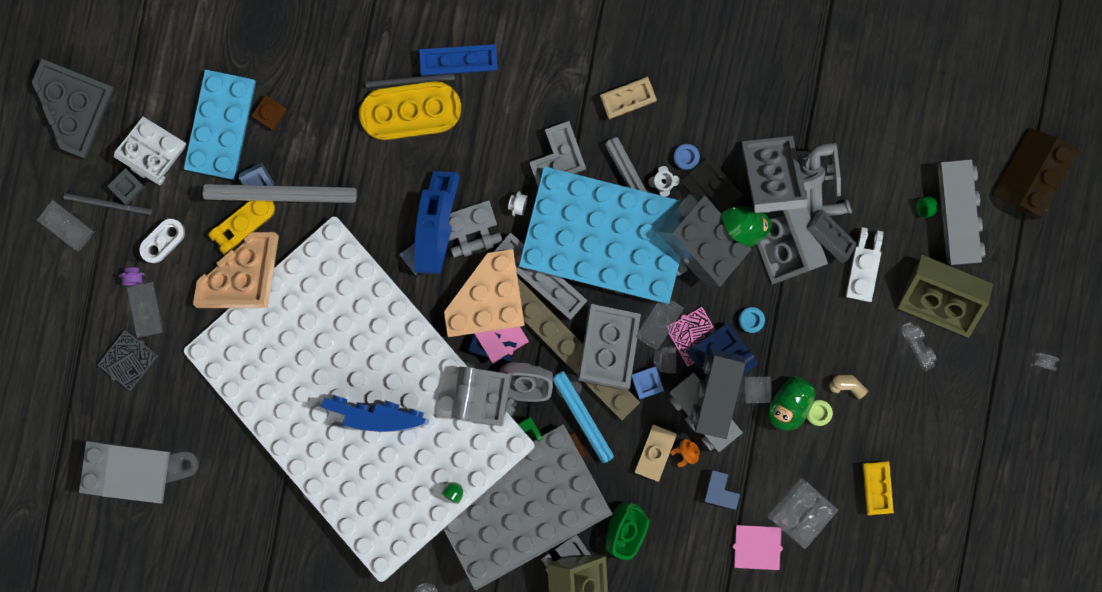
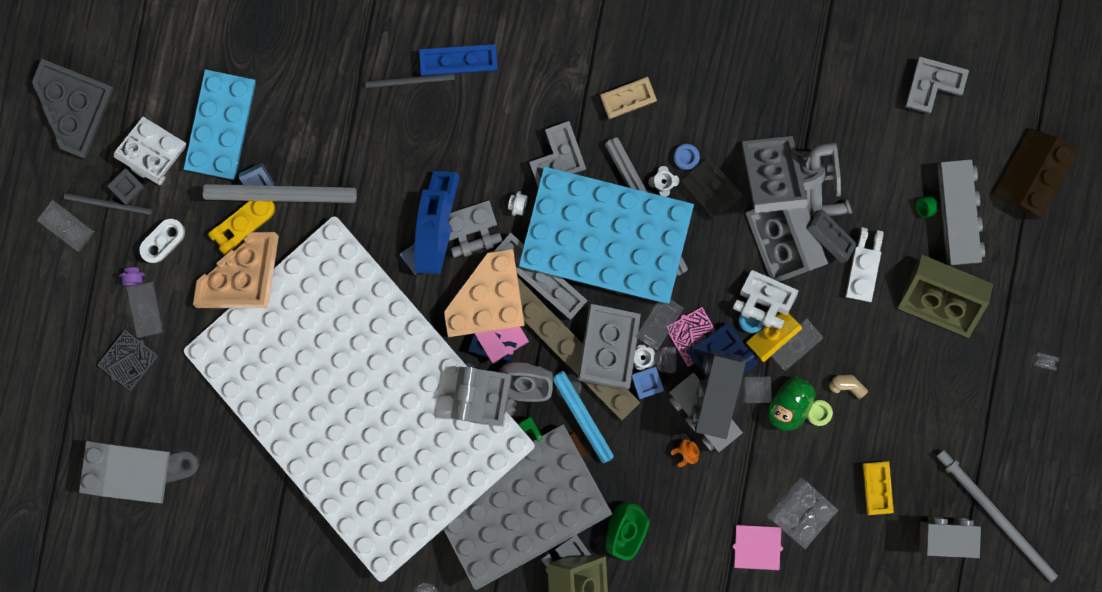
(269, 112): reddish brown plate -> none
(383, 419): blue slope -> none
(410, 110): yellow tile -> none
(453, 492): green hinge -> none
(648, 353): none -> white plate
(655, 453): tan plate -> none
(702, 240): dark grey brick -> none
(717, 495): sand blue piece -> none
(746, 225): green piece -> none
(769, 293): none -> white plate
(771, 339): none -> yellow plate
(797, 345): none -> clear plate
(914, 337): clear plate -> none
(929, 78): none -> light grey plate
(950, 539): none -> light grey brick
(952, 466): none -> light grey bar

